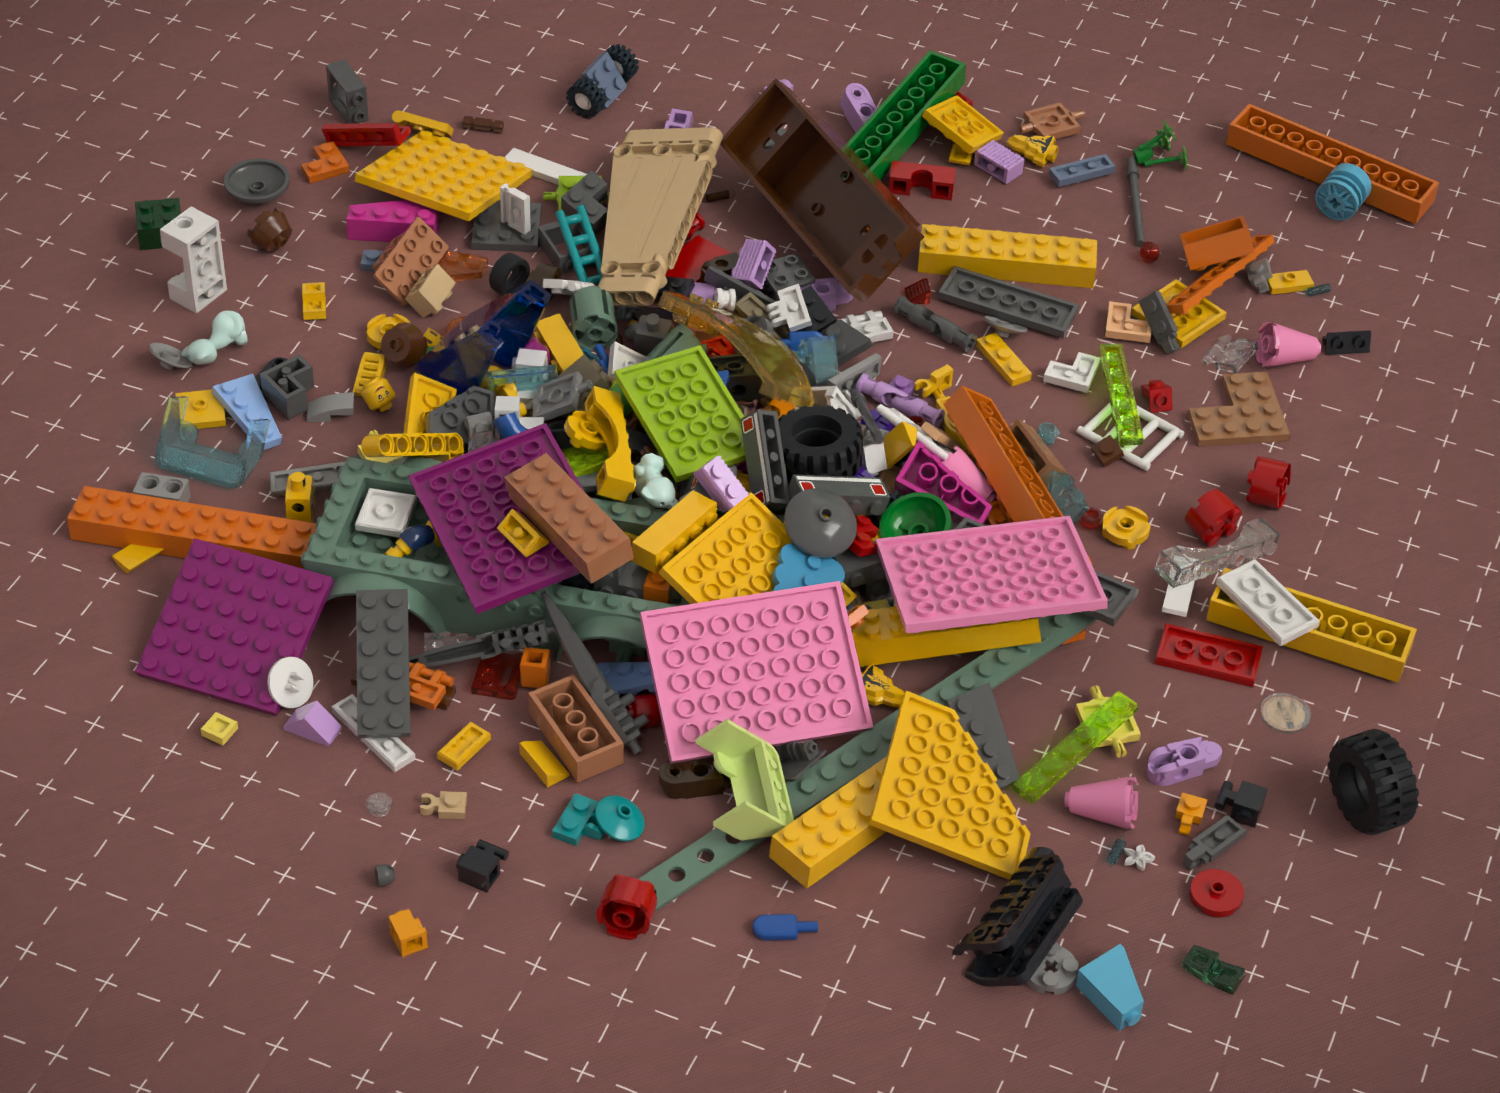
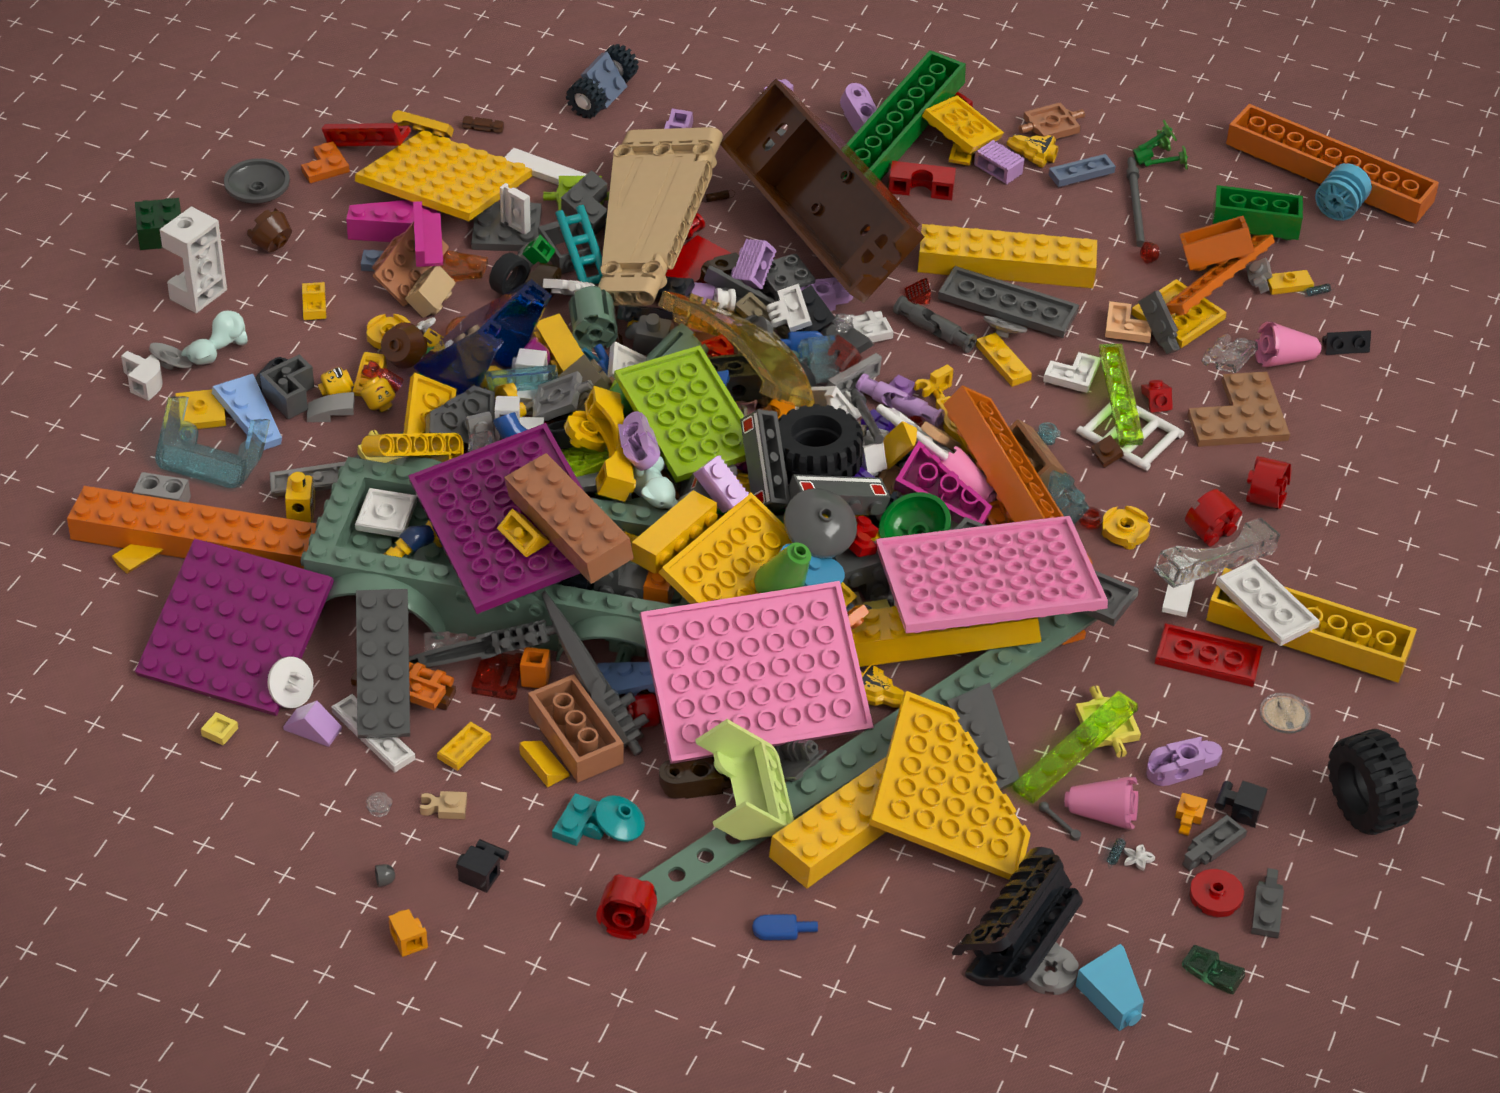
(143, 374): none -> white brick
(335, 382): none -> yellow head
(348, 94): dark grey window -> none
(374, 370): none -> clear red bar
(426, 324): none -> white plant
(427, 237): none -> dark pink panel
(536, 251): none -> green leg
(639, 441): none -> lavender piece
(784, 570): none -> bright green cone
(843, 323): none -> clear plate
(848, 353): none -> clear red hinge
(1074, 834): none -> dark grey hinge
(1262, 211): none -> green brick
(1268, 906): none -> dark grey hinge

